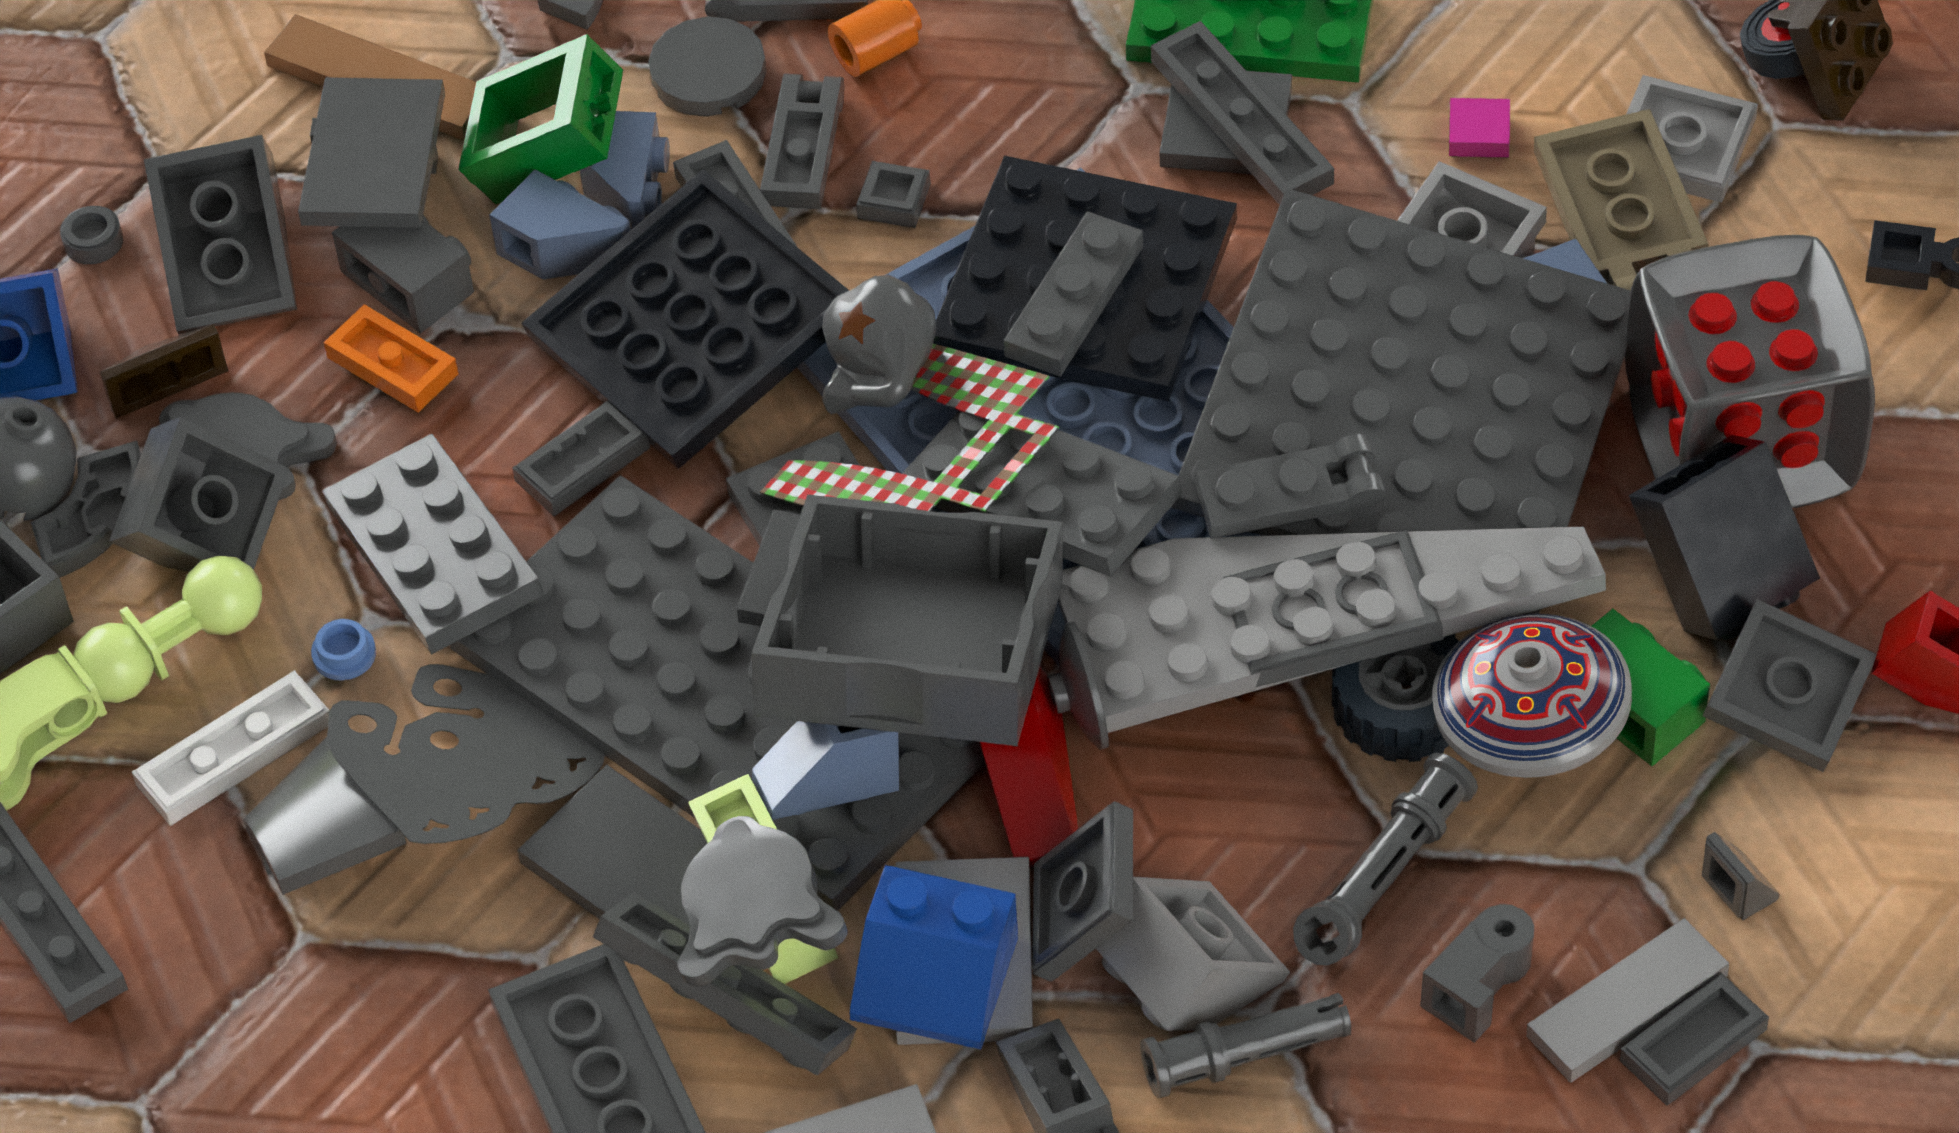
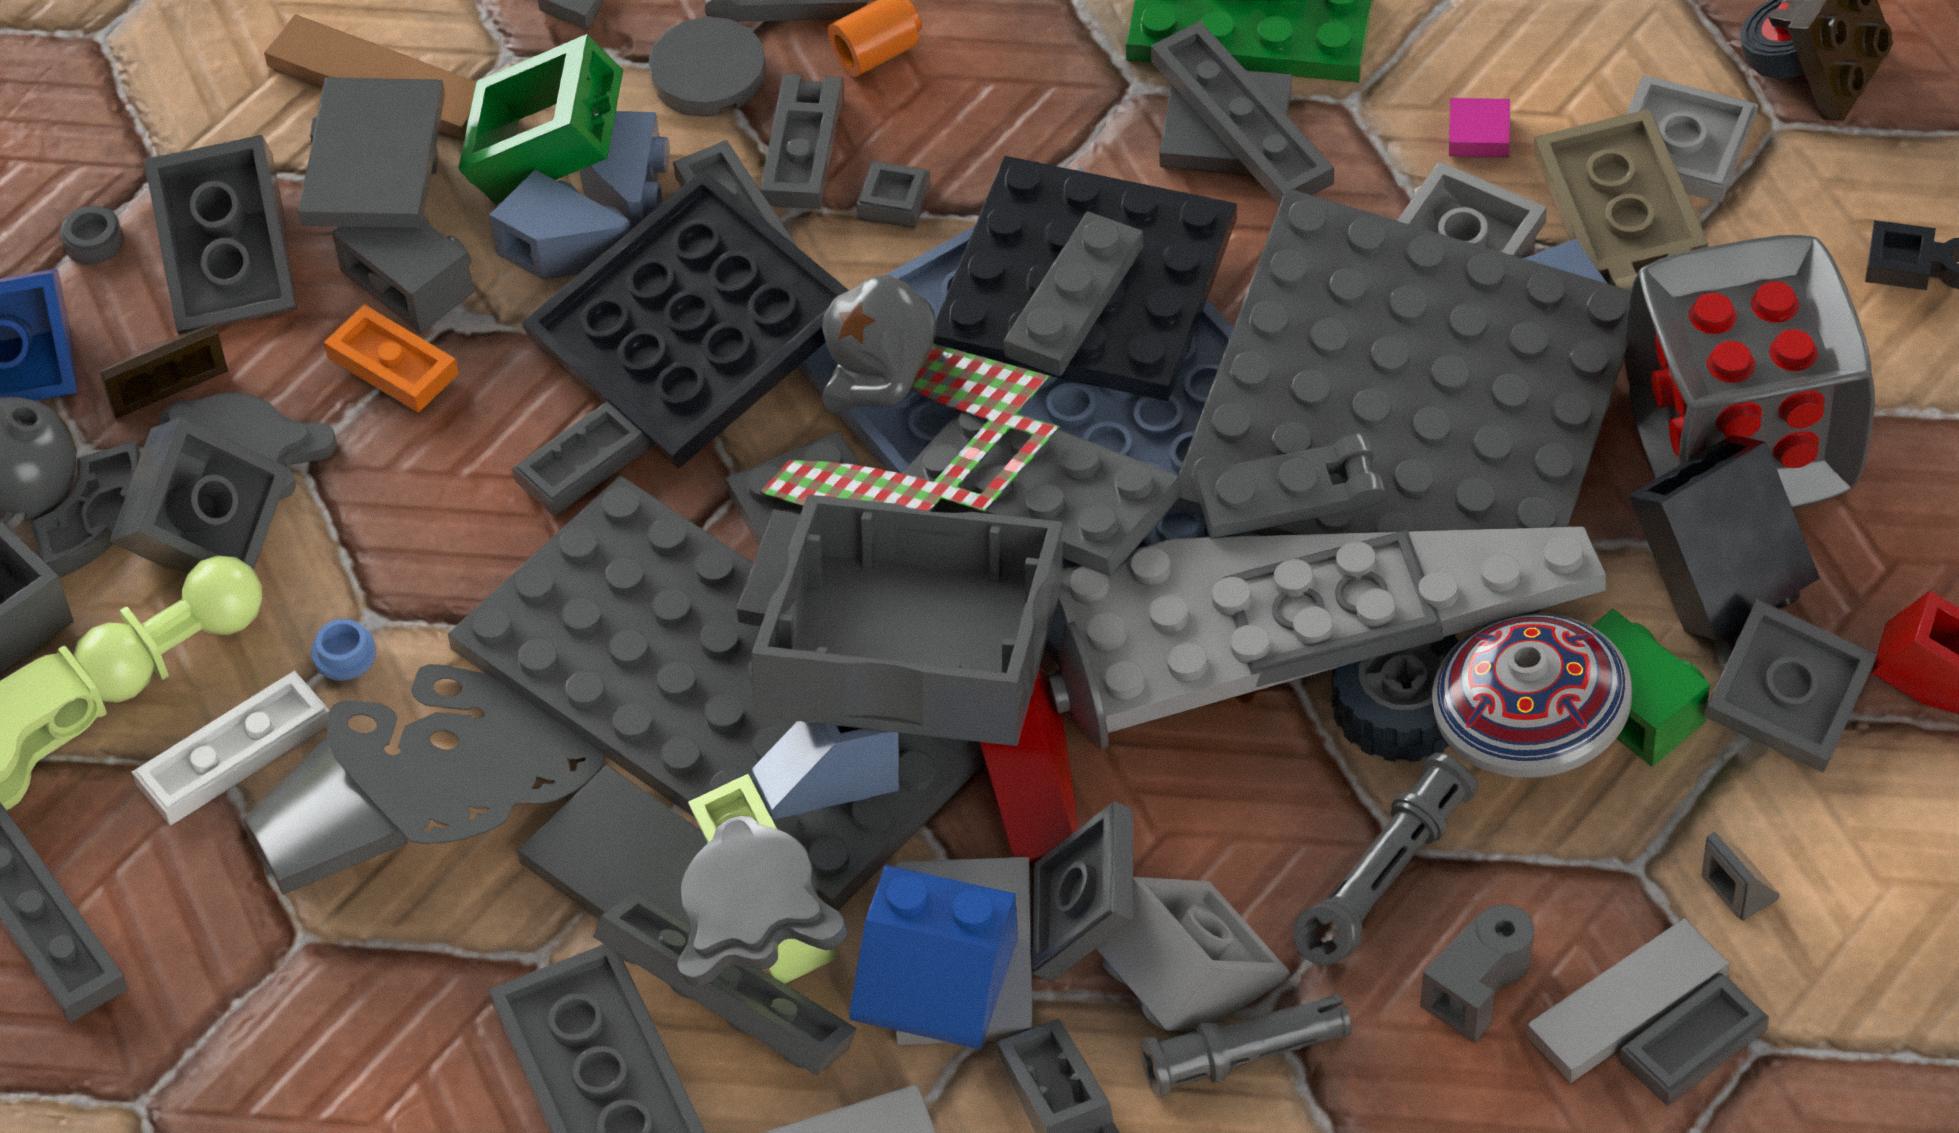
(432, 543): plate -> none

